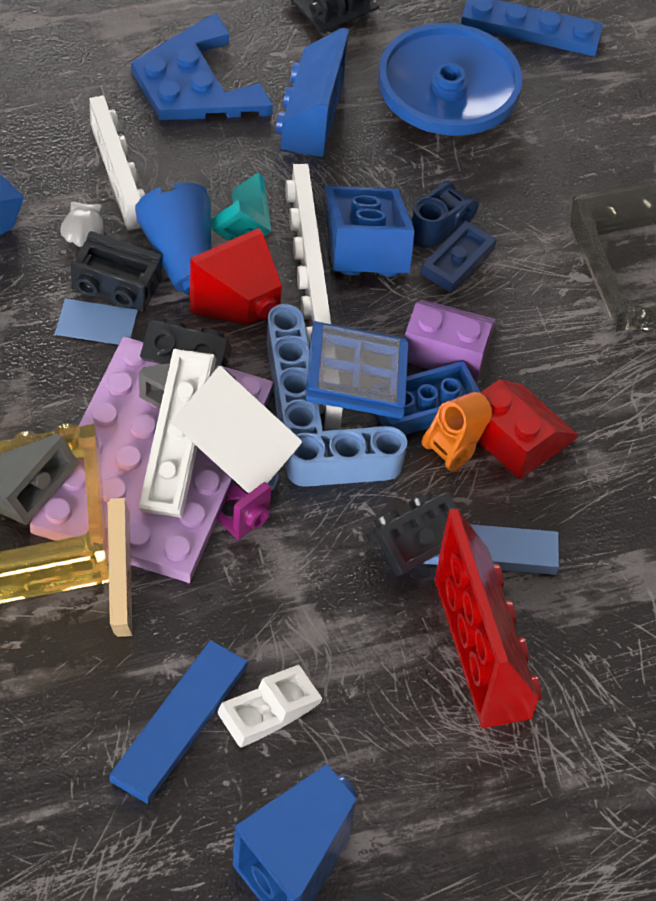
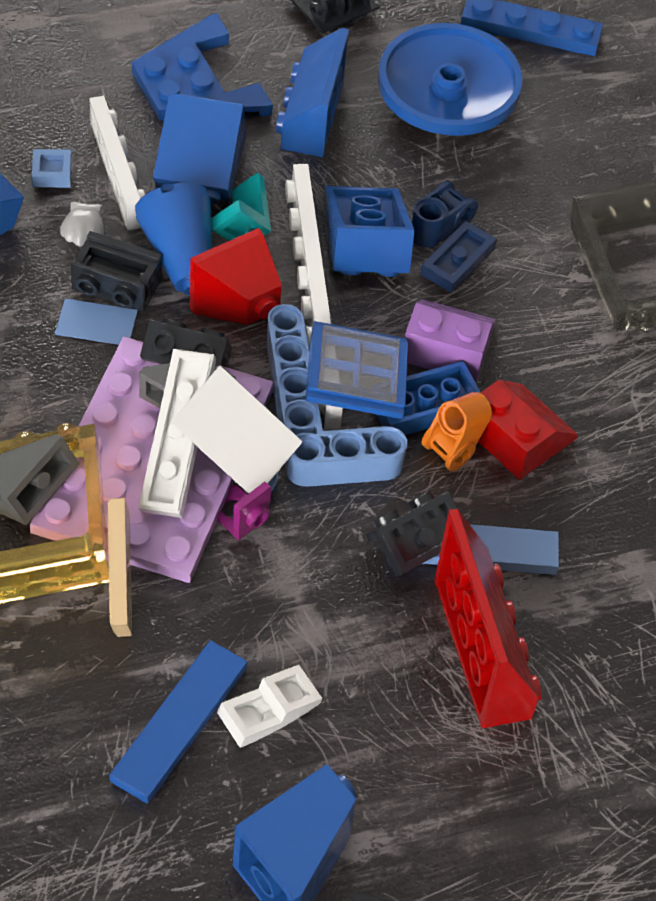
(51, 168): none -> medium blue plate
(200, 145): none -> blue slope

